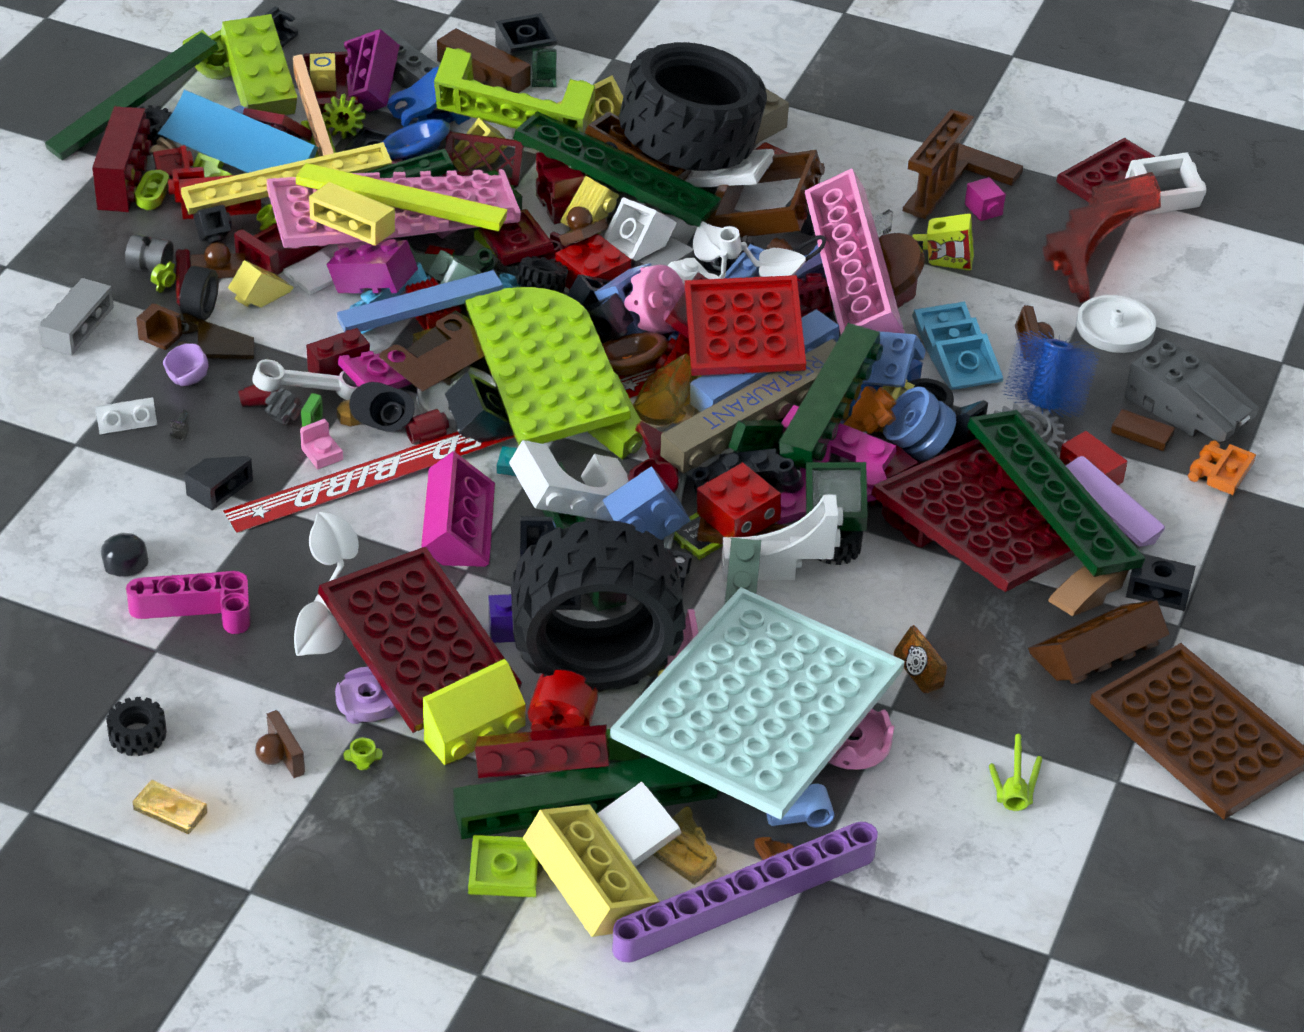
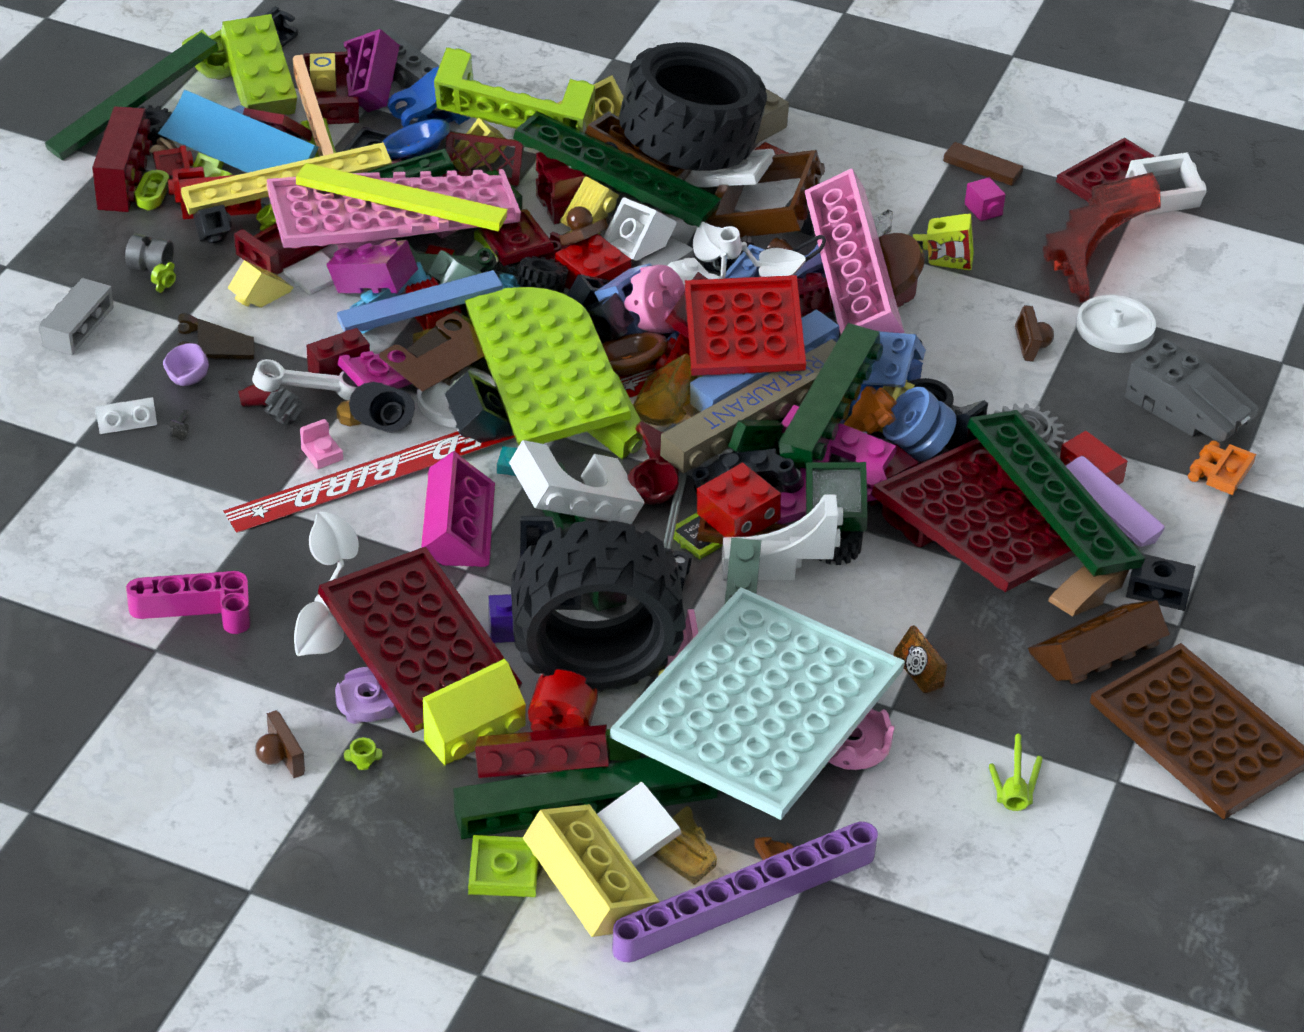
(124, 554): black hair -> none
(136, 739): black tyre -> none
(159, 326): reddish brown panel -> none
(170, 806): clear yellow plate -> none
(183, 263): dark red axle -> none
(199, 292): black tyre -> none
(218, 479): black slope -> none
(220, 259): reddish brown tile -> none
(312, 410): bright green tile -> none
(333, 112): lime gear -> none
(352, 213): light yellow brick -> none
(427, 426): dark red brick -> none
(489, 63): reddish brown brick -> none
(523, 33): black slope -> none
(544, 67): clear green panel -> none
(647, 505): medium blue brick -> none
(811, 807): light blue piece -> none
(938, 163): reddish brown fence -> none
(957, 346): medium azure slope -> none
(1051, 373): blue piece -> none
(1142, 430): reddish brown tile -> none

